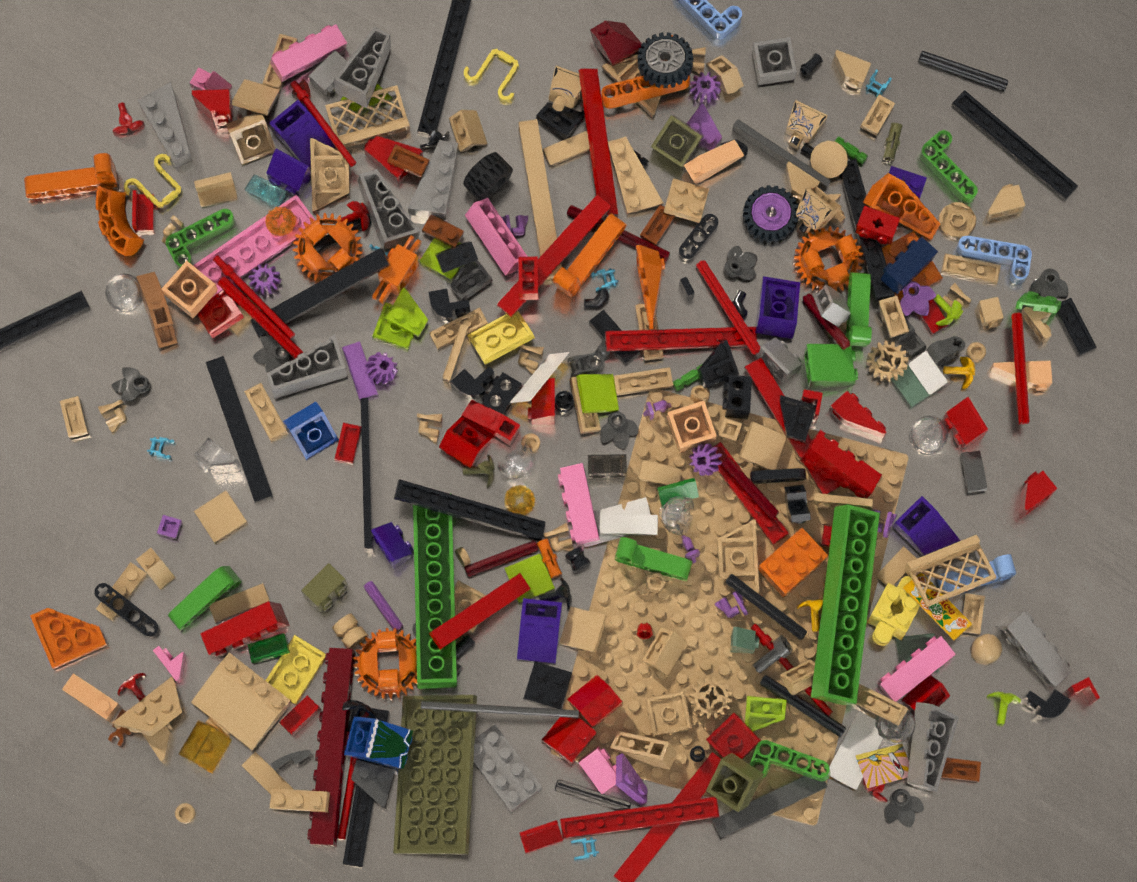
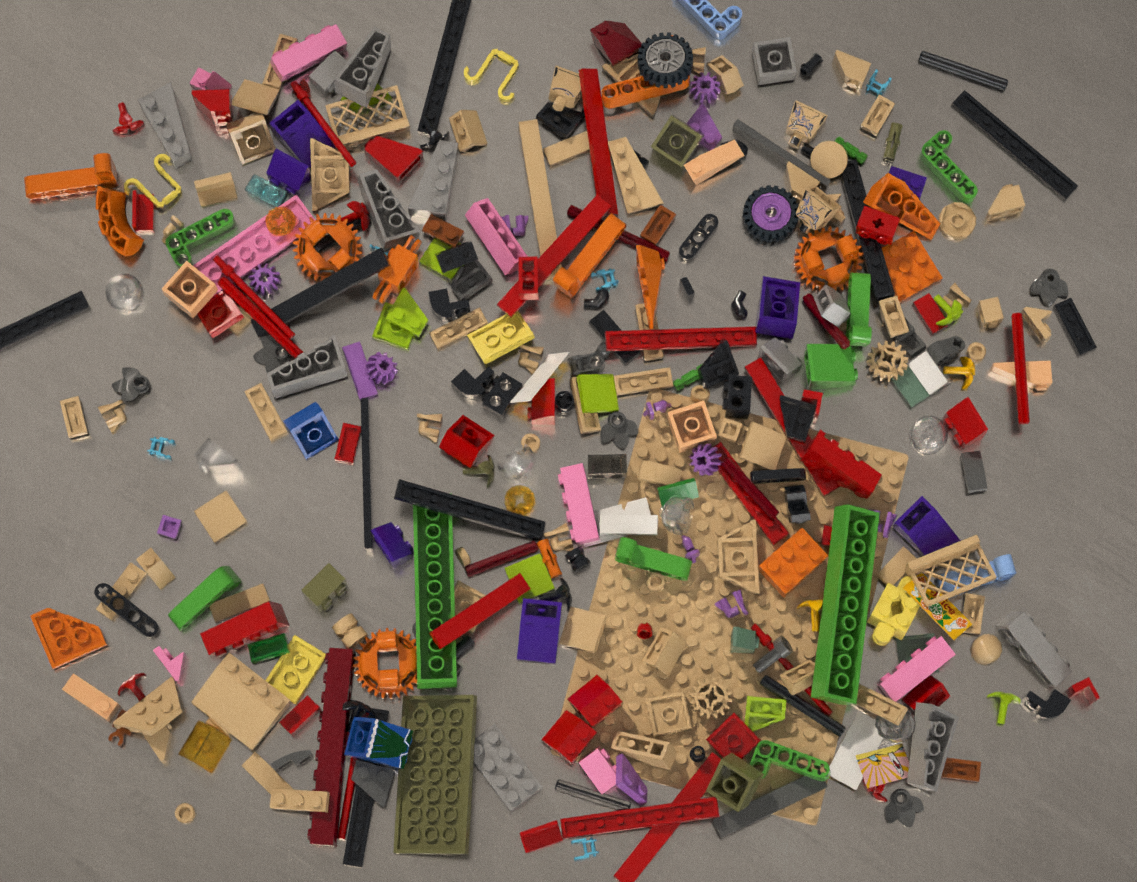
(157, 309): medium nougat slope -> none
(239, 429): black tile -> none
(383, 606): medium lavender axle -> none
(408, 161): dark orange tile -> none
(455, 352): tan tile -> none
(488, 176): black tyre -> none
(492, 421): red slope -> none
(499, 709): dark grey piece -> none
(547, 685): black plate -> none
(686, 200): tan plate -> none
(728, 307): red axle -> none
(743, 263): dark grey plate -> none
(765, 606): black axle -> none
(826, 500): tan plate -> none
(851, 413): red slope -> none
(908, 264): dark blue brick -> none
(918, 301): medium lavender plate -> none
(971, 269): tan tile -> none
(994, 256): light blue beam -> none
(1036, 491): red slope -> none
(1039, 303): bright green wing -> none

